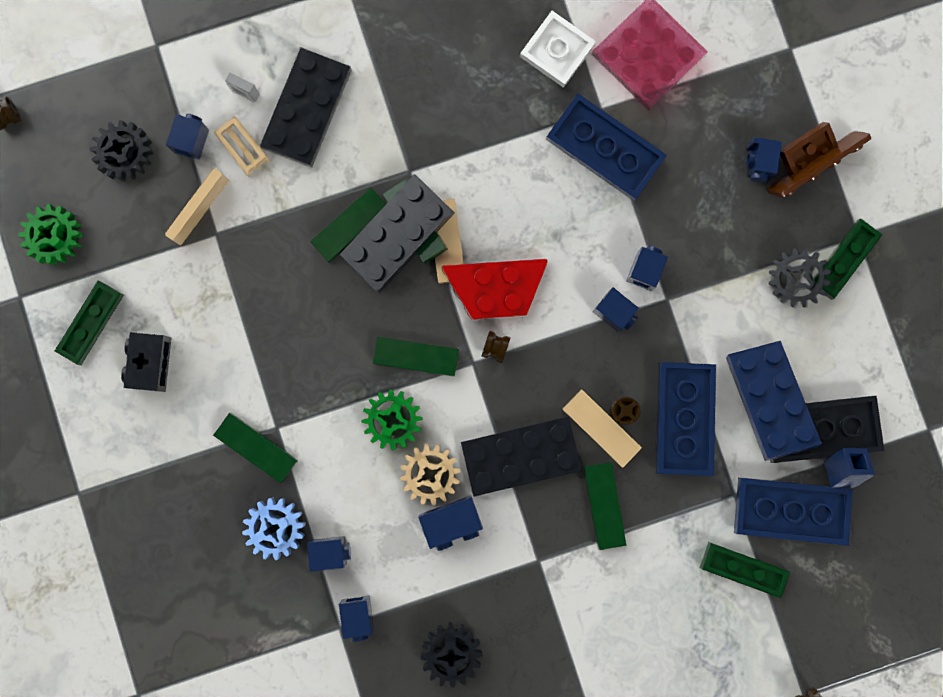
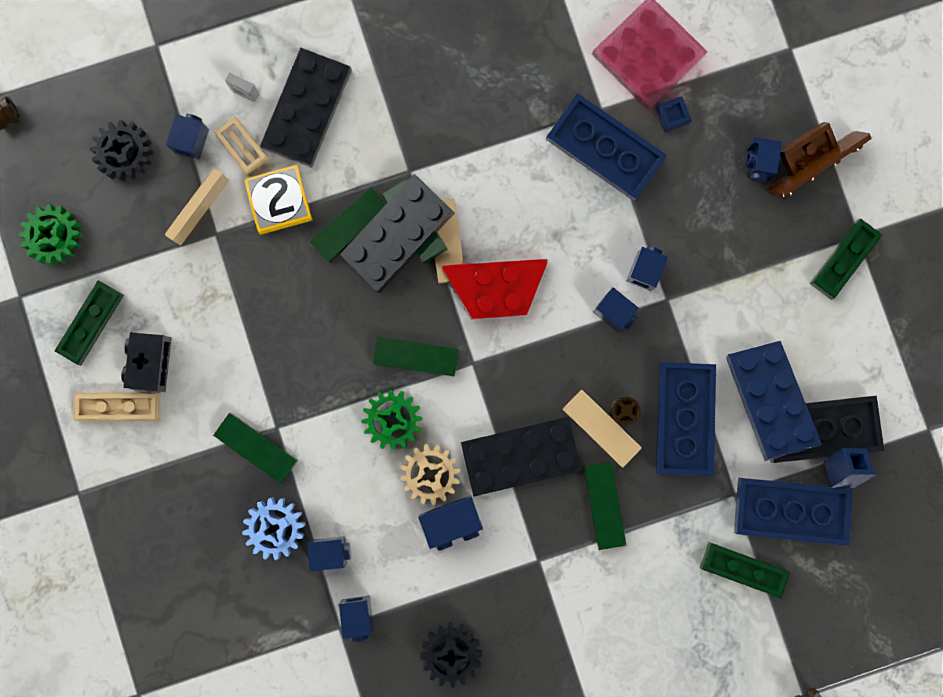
(116, 406): none -> tan tile
(278, 199): none -> slope
(495, 347): dark brown wheel -> none
(557, 49): white plate -> none
(673, 114): none -> dark blue tile
(807, 266): black gear -> none

